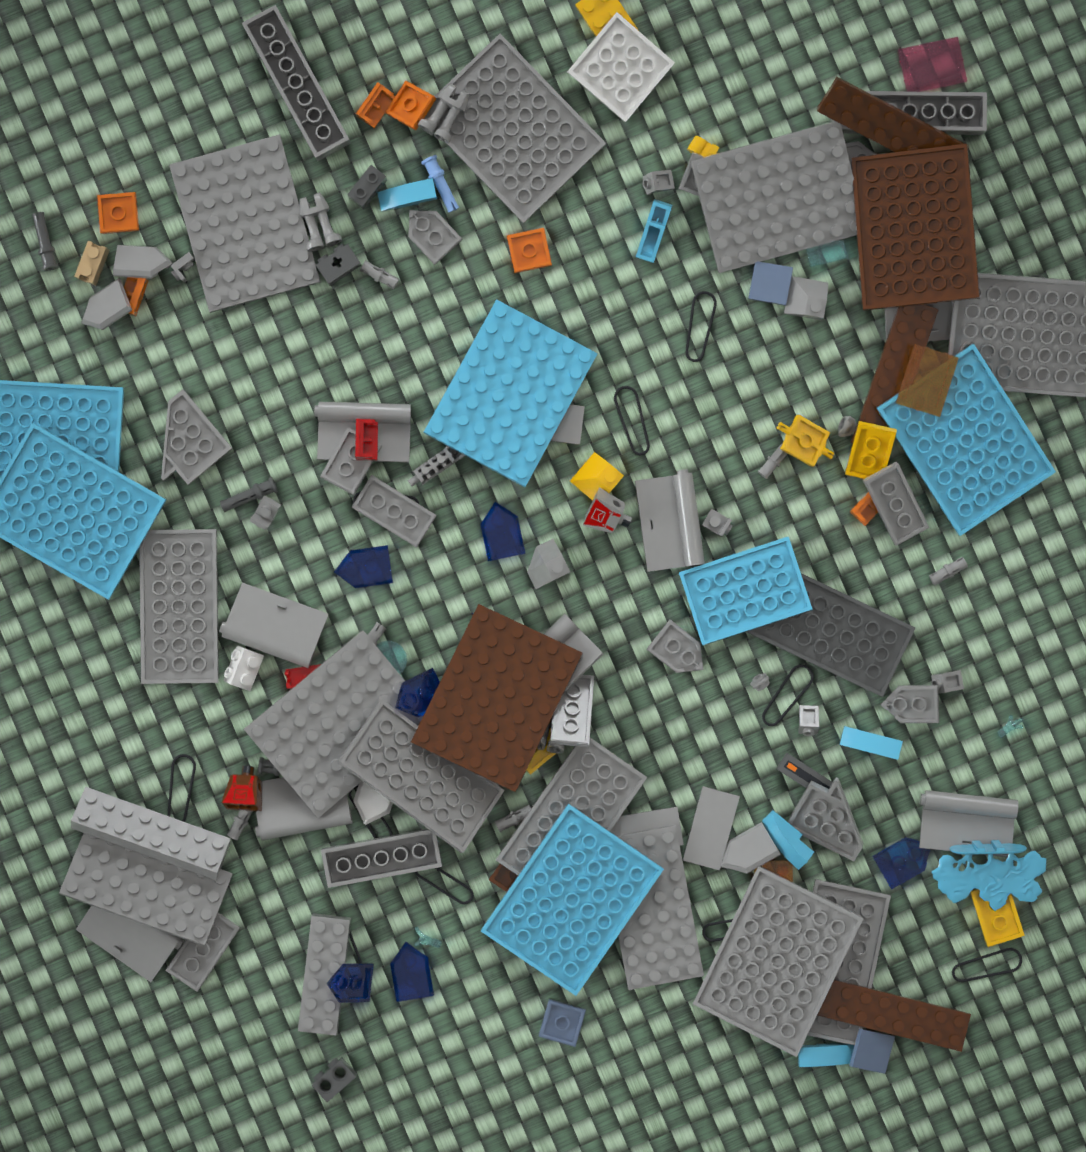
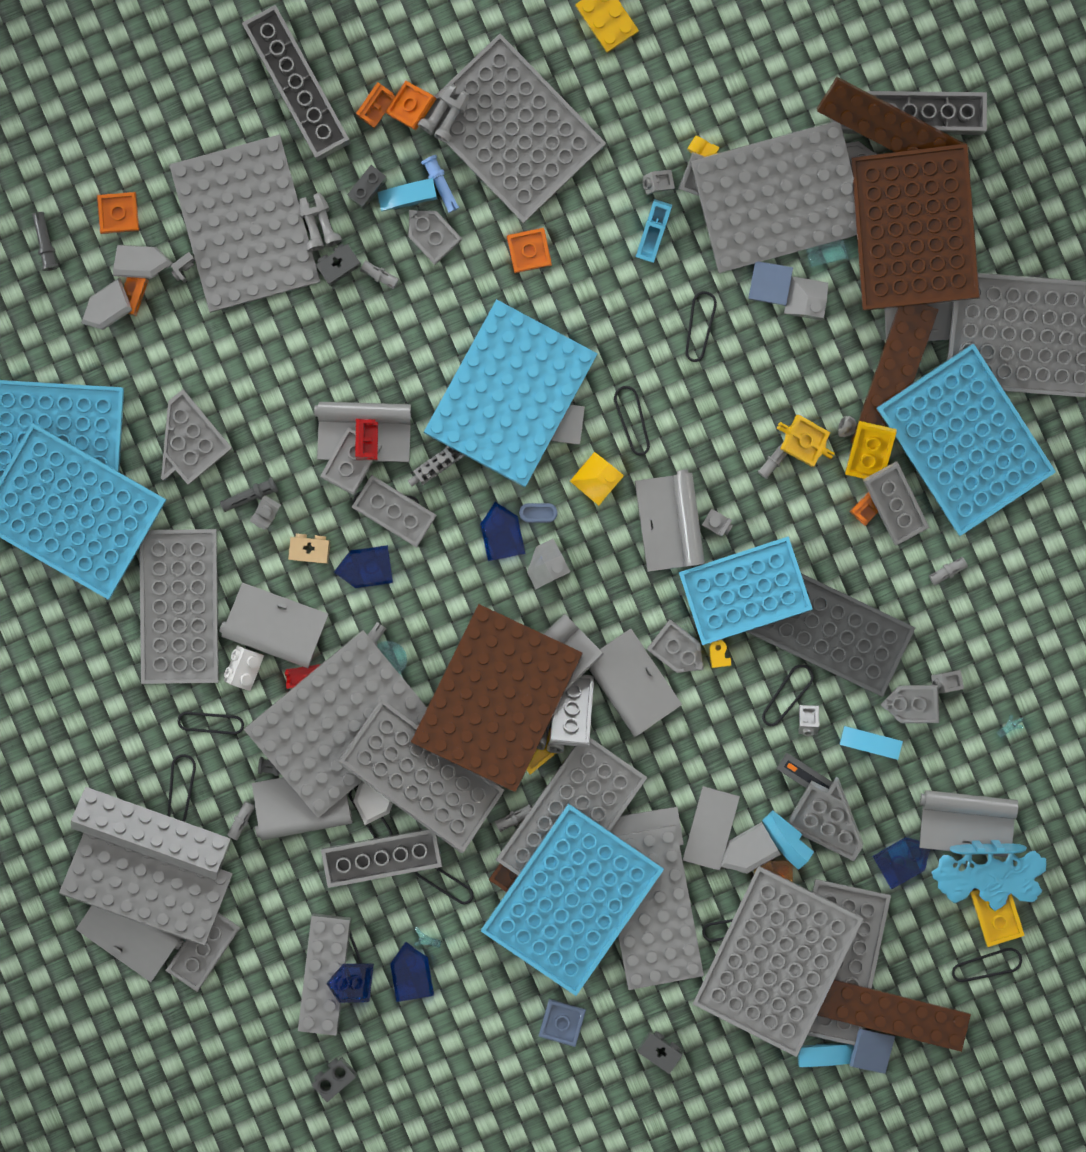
(92, 263): tan brick -> none
(213, 715): none -> black piece
(243, 791): torso -> none
(298, 553): none -> tan brick
(417, 693): clear blue tile -> none
(538, 512): none -> sand blue tile
(606, 513): light grey torso -> none
(620, 67): white plate -> none
(633, 692): none -> light grey door
(665, 1061): none -> dark grey brick
(717, 654): none -> yellow leg
(760, 682): light grey plate -> none
(927, 380): clear orange piece -> none
(932, 65): clear pink piece -> none

